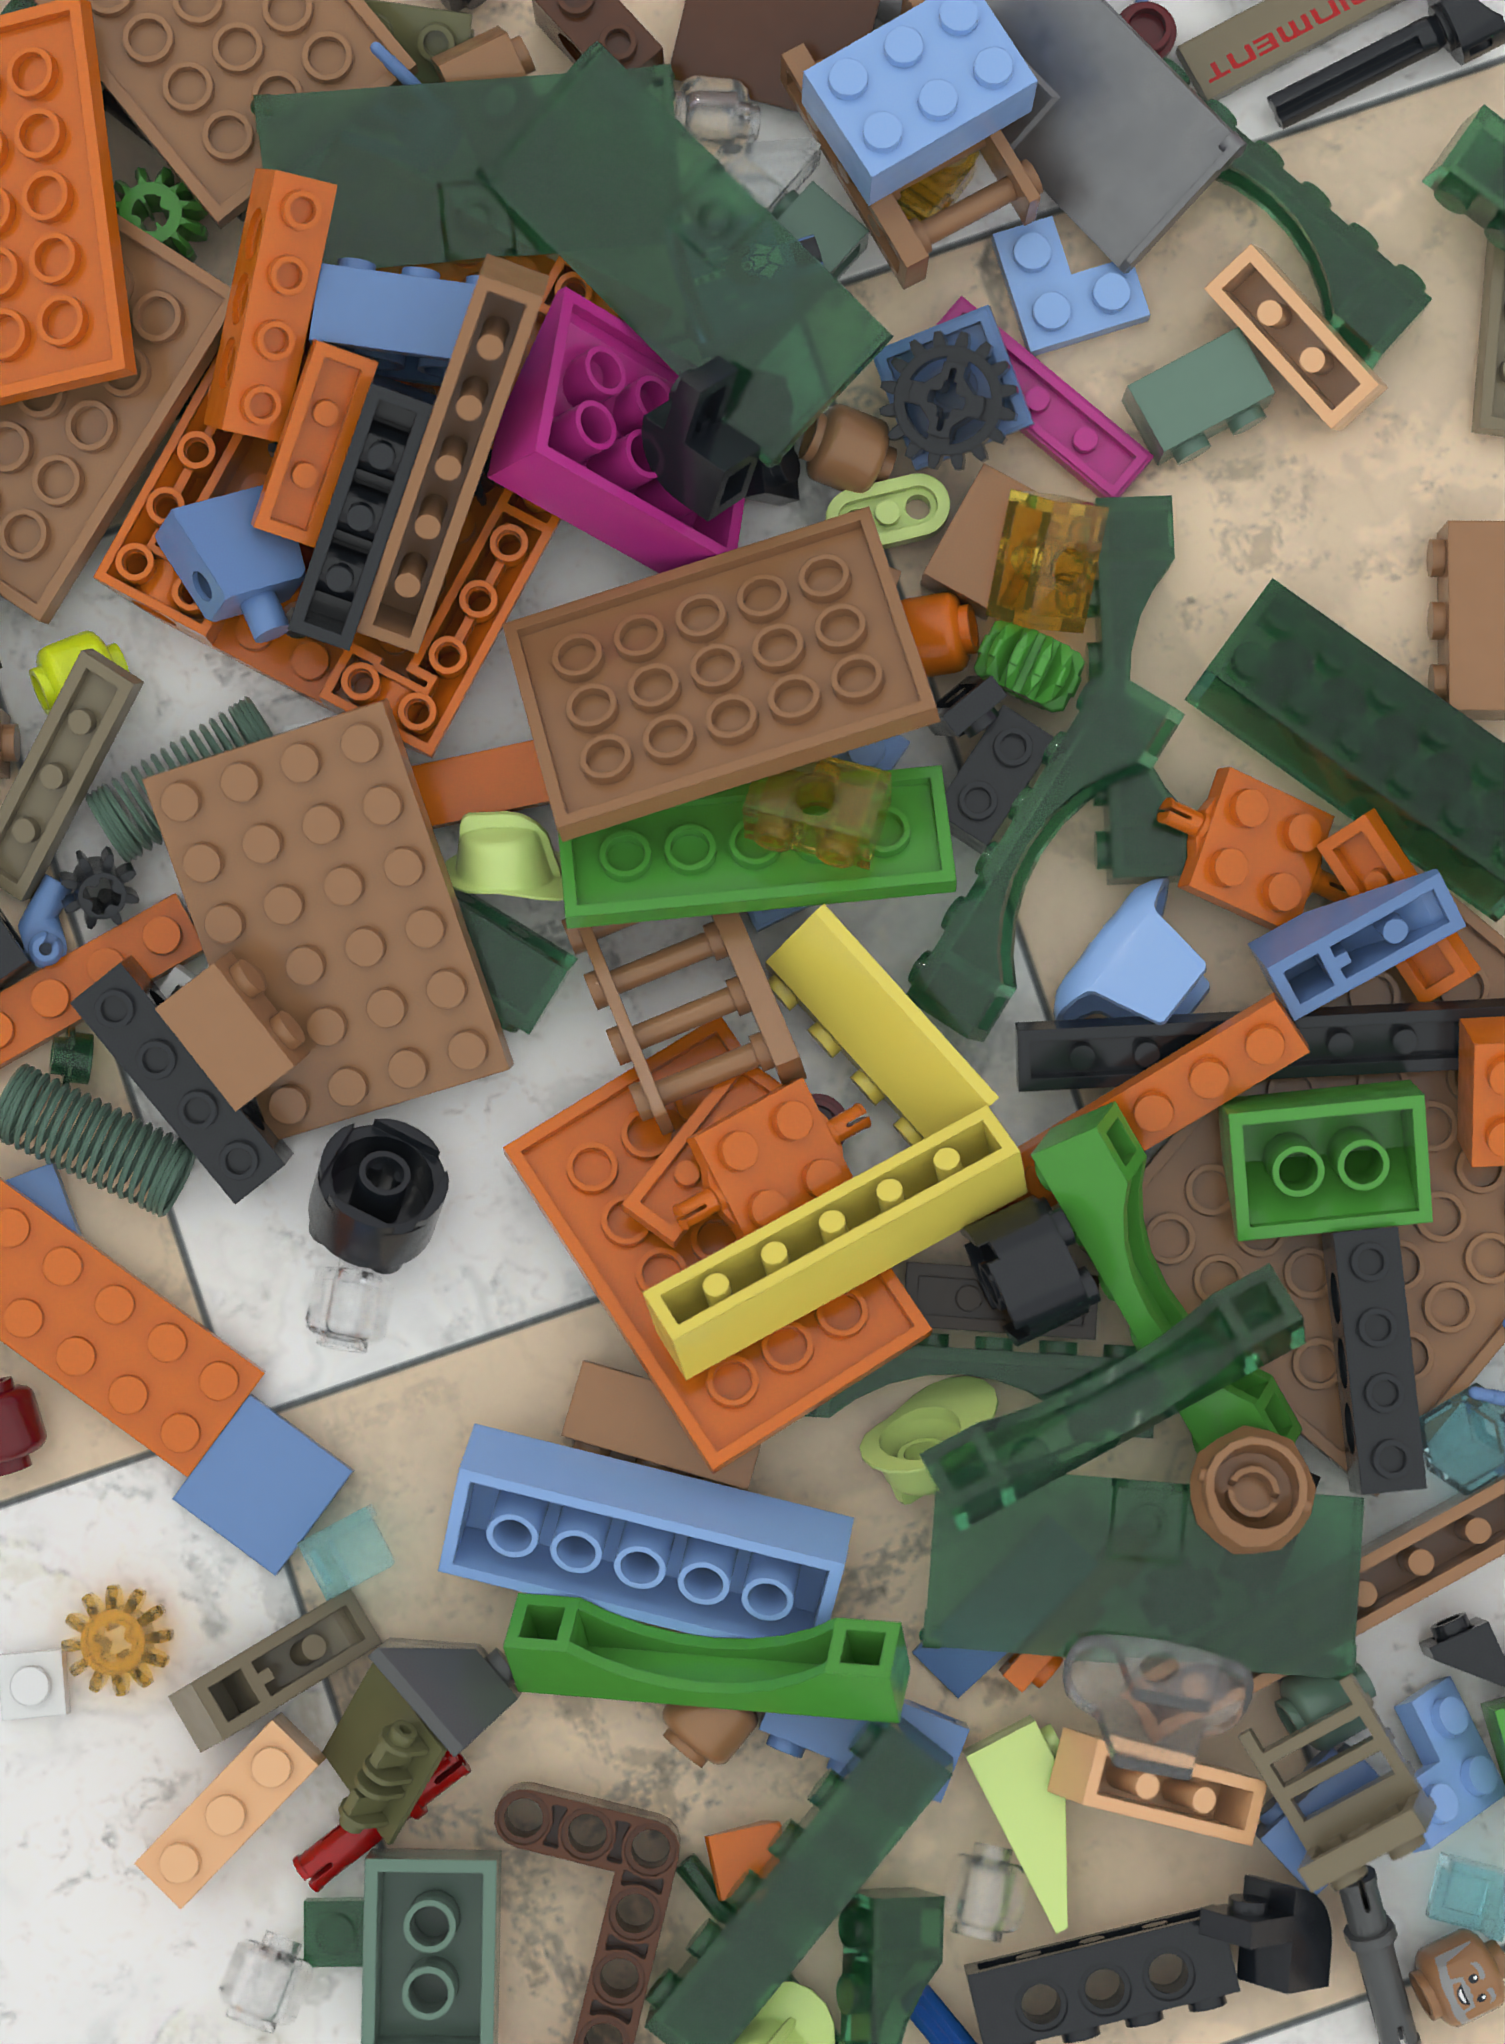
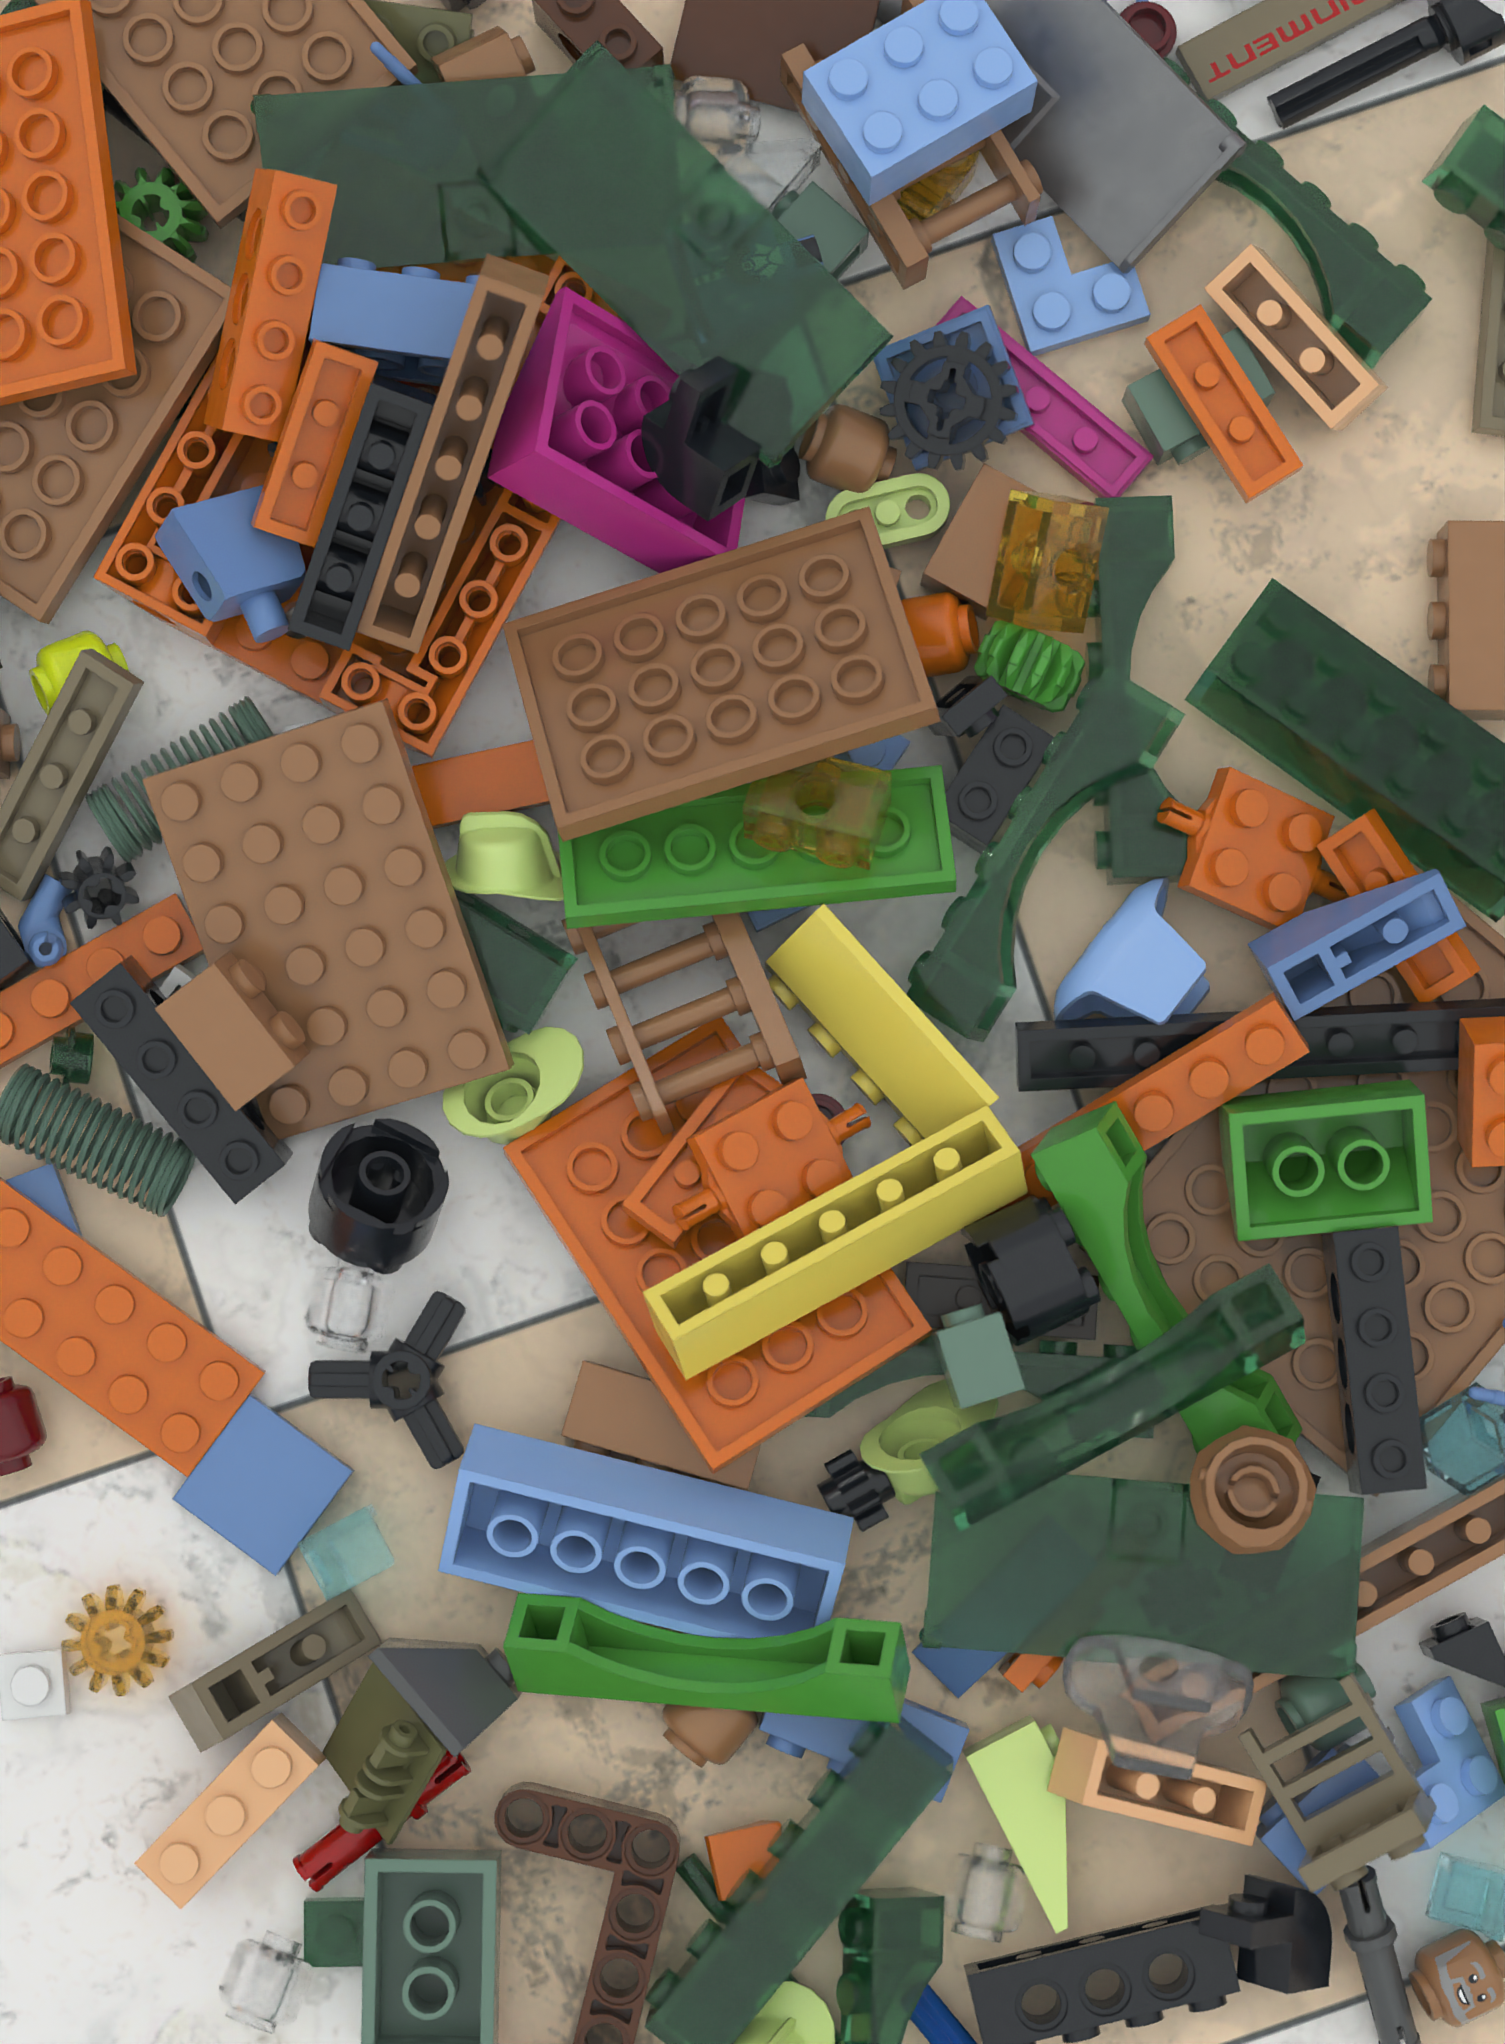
(370, 1379): none -> black bush
(521, 1098): none -> yellowish green piece
(856, 1490): none -> black gear
(976, 1356): none -> sand green brick
(1223, 404): none -> orange plate

